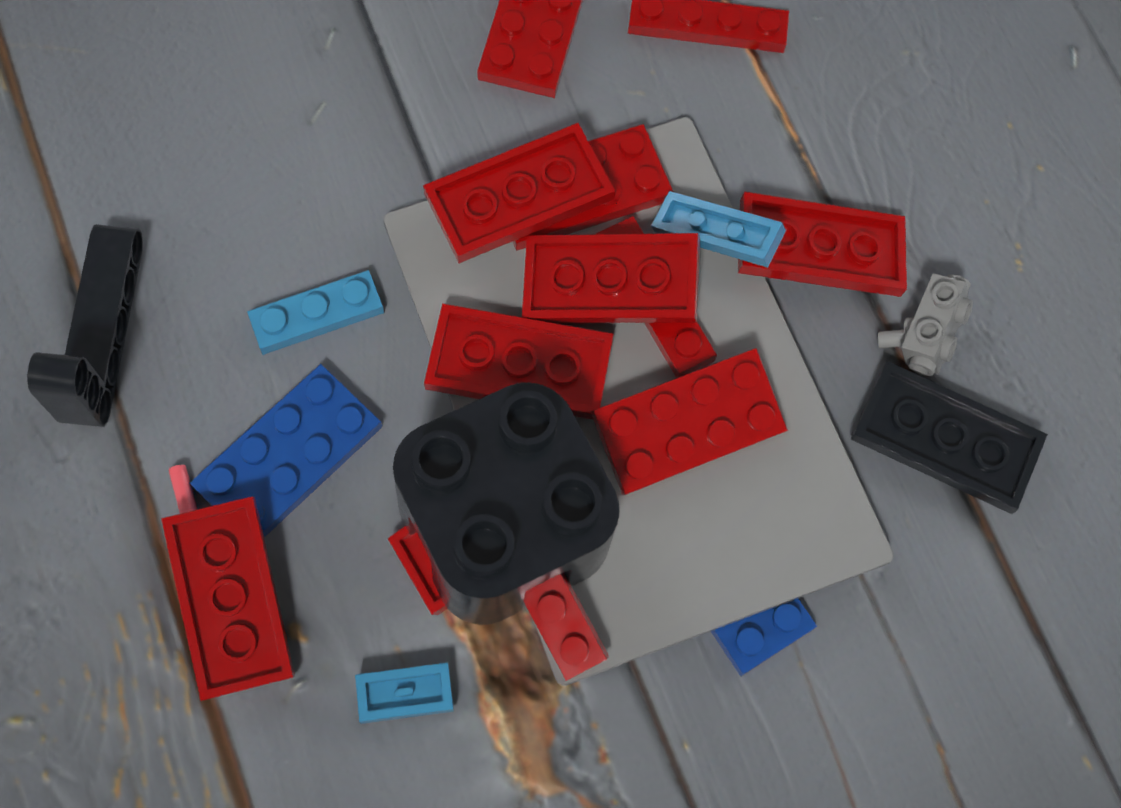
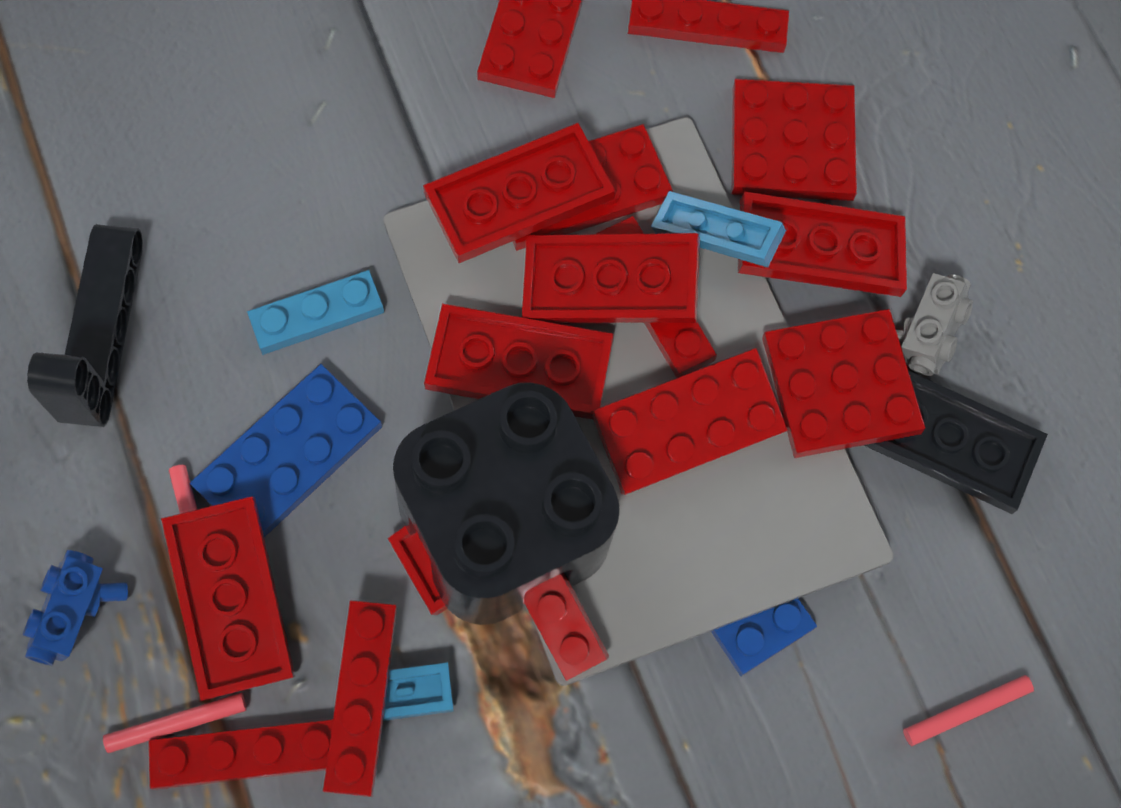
(71, 596): none -> blue brick
(174, 723): none -> coral bar
(239, 754): none -> red plate
(360, 699): none -> red plate
(794, 139): none -> red plate
(842, 383): none -> red plate
(968, 710): none -> coral bar

